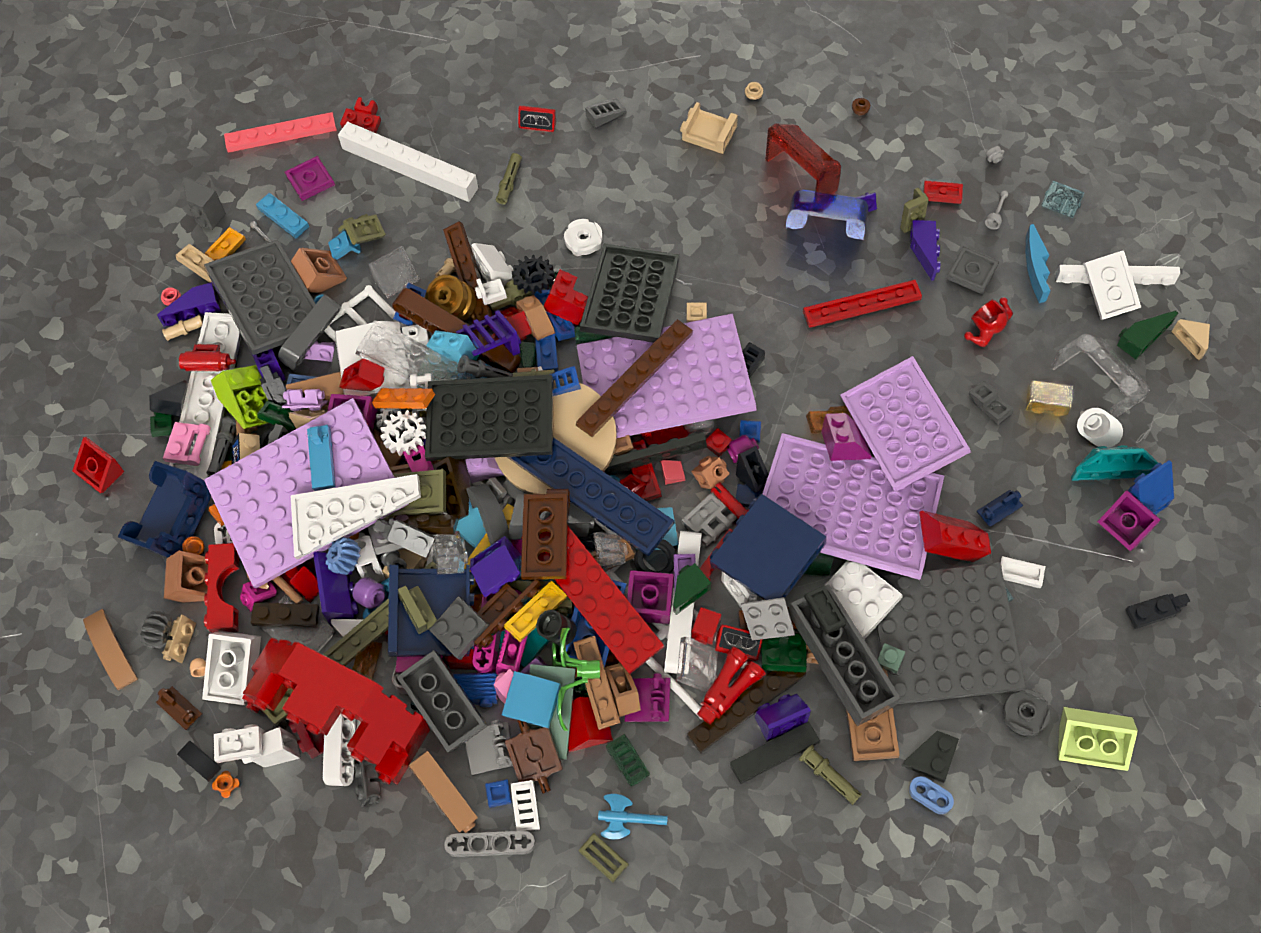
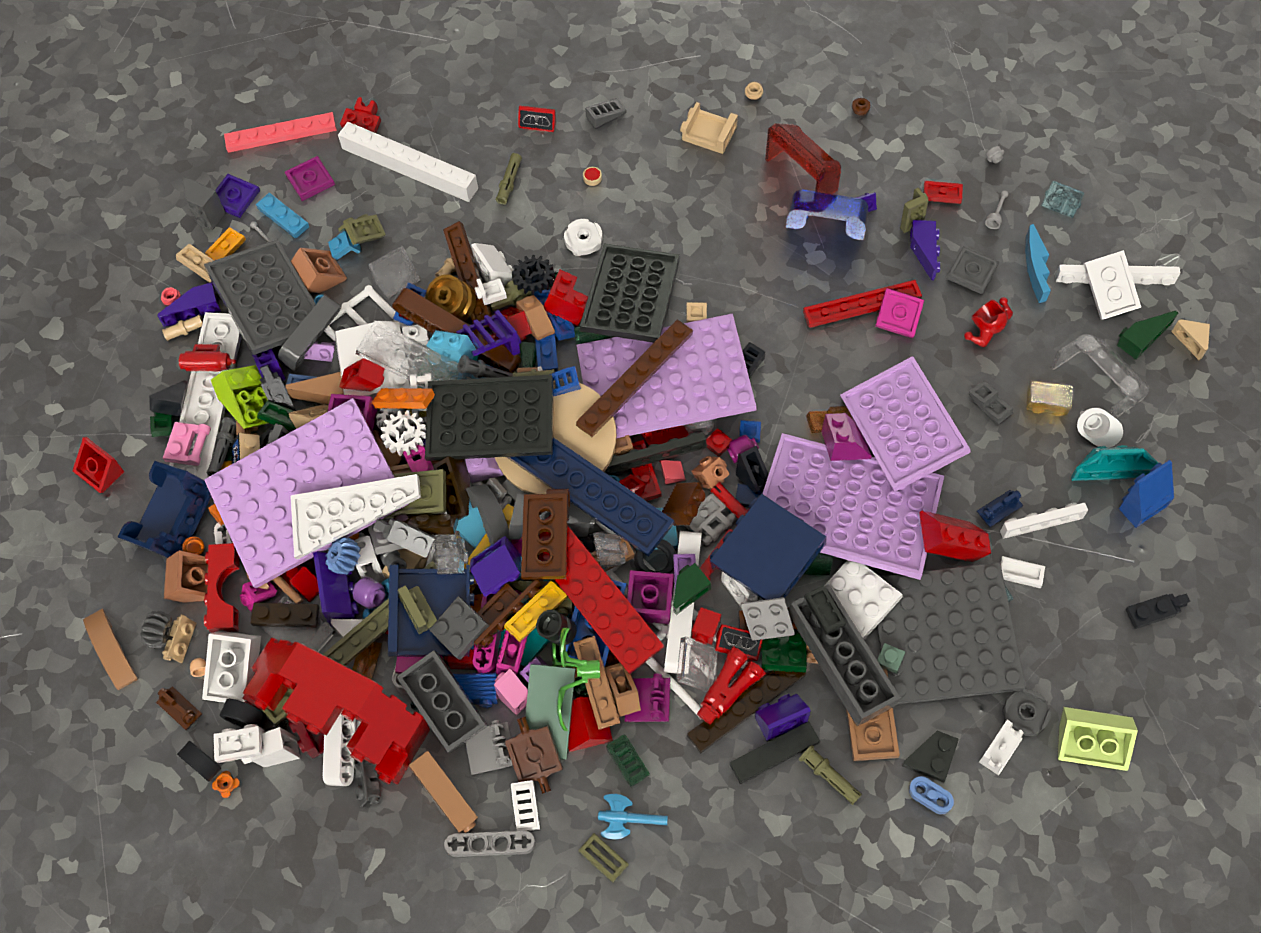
(236, 194): none -> dark purple tile
(241, 713): none -> black tyre
(312, 400): lavender hinge -> none
(321, 457): dark azure hinge -> none
(498, 793): blue tile -> none
(531, 699): dark azure slope -> none
(592, 176): none -> tile
(684, 502): none -> reddish brown brick
(899, 313): none -> dark pink tile
(1001, 748): none -> white hinge
(1044, 520): none -> white plate
(1129, 521): magenta slope -> none

